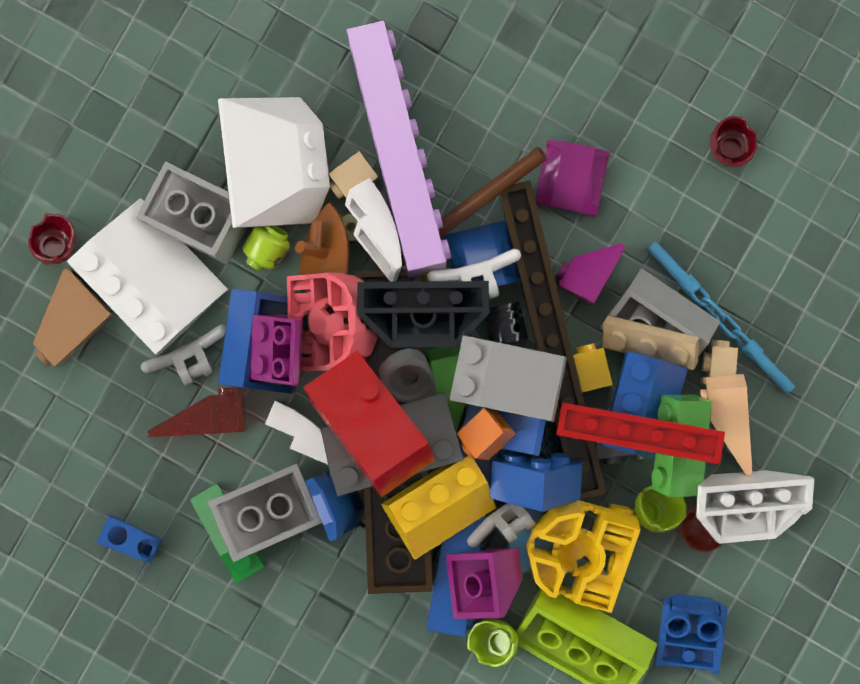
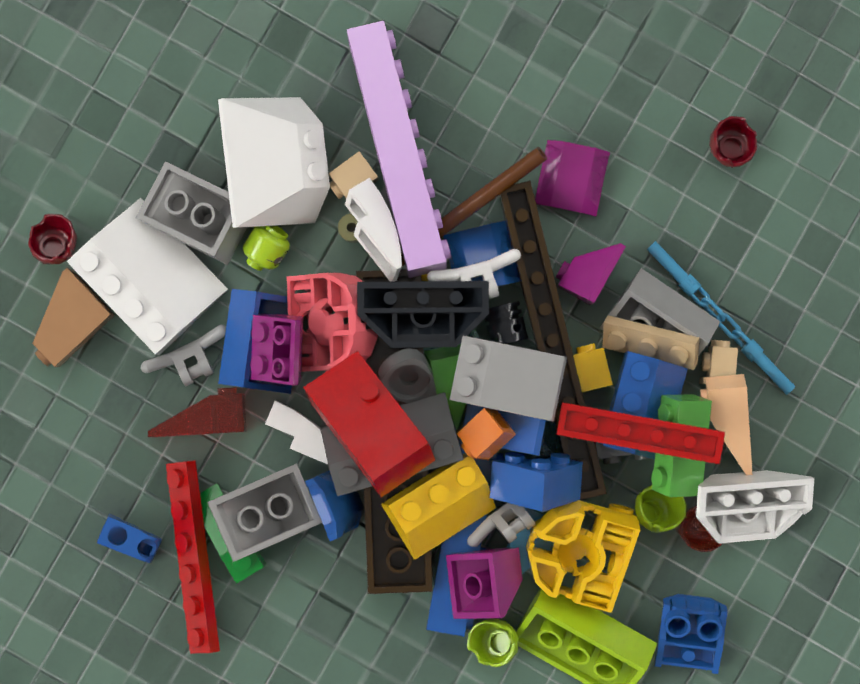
(192, 557): none -> red plate
(325, 244): dark orange shield -> none

